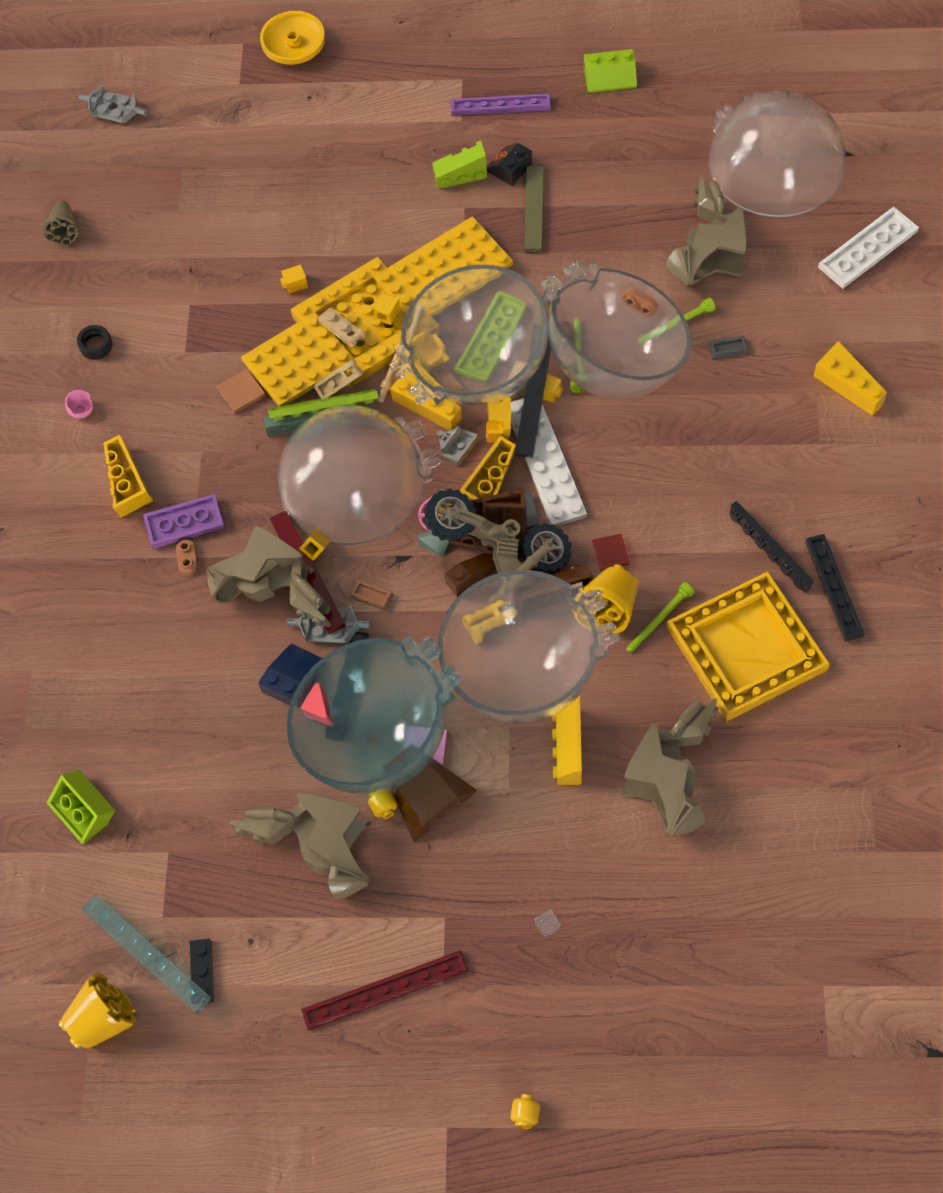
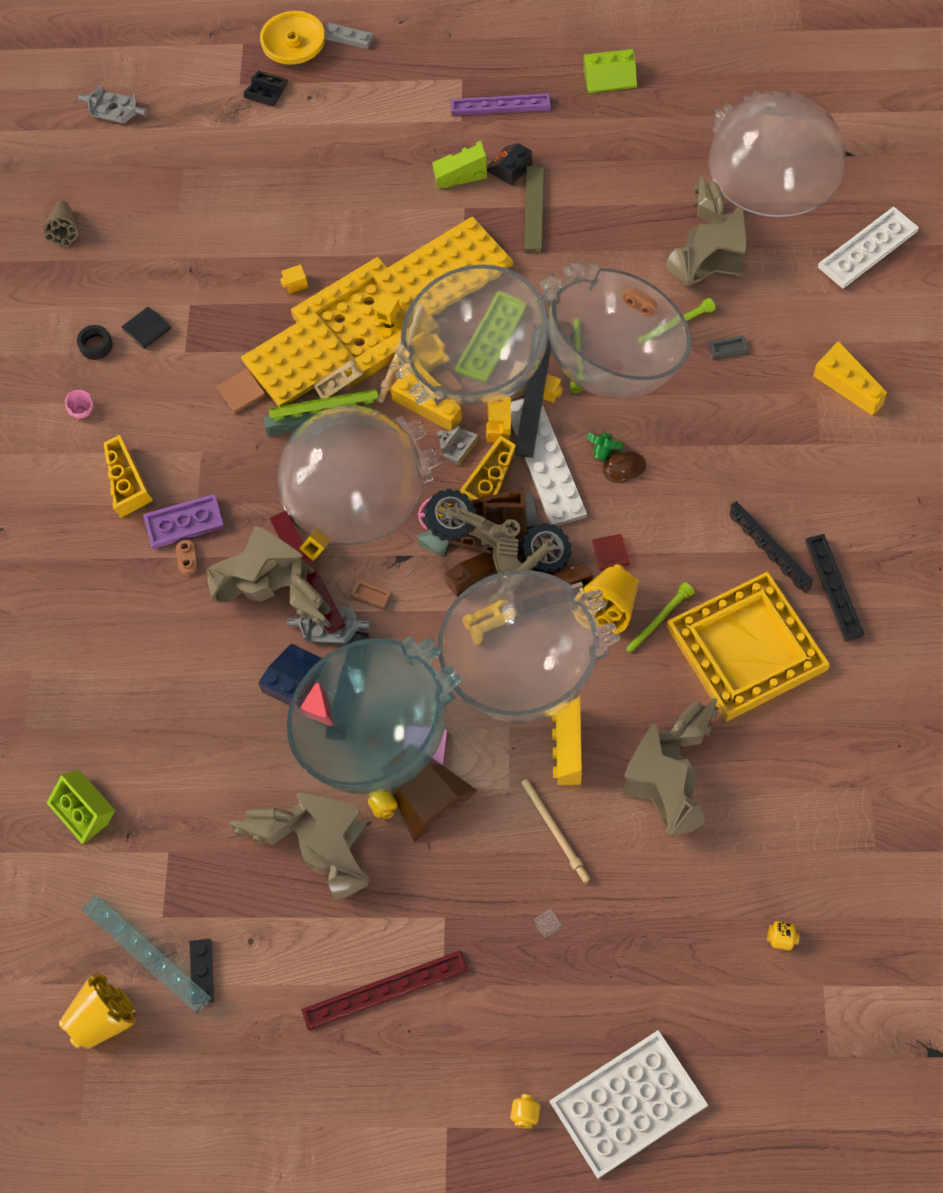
(146, 327): none -> black slope
(265, 88): none -> black slope
(341, 327): tan plate -> none
(348, 35): none -> light grey plate
(575, 862): none -> tan bar
(604, 444): none -> green plant
(624, 466): none -> reddish brown piece
(628, 1104): none -> white plate
(783, 935): none -> yellow head

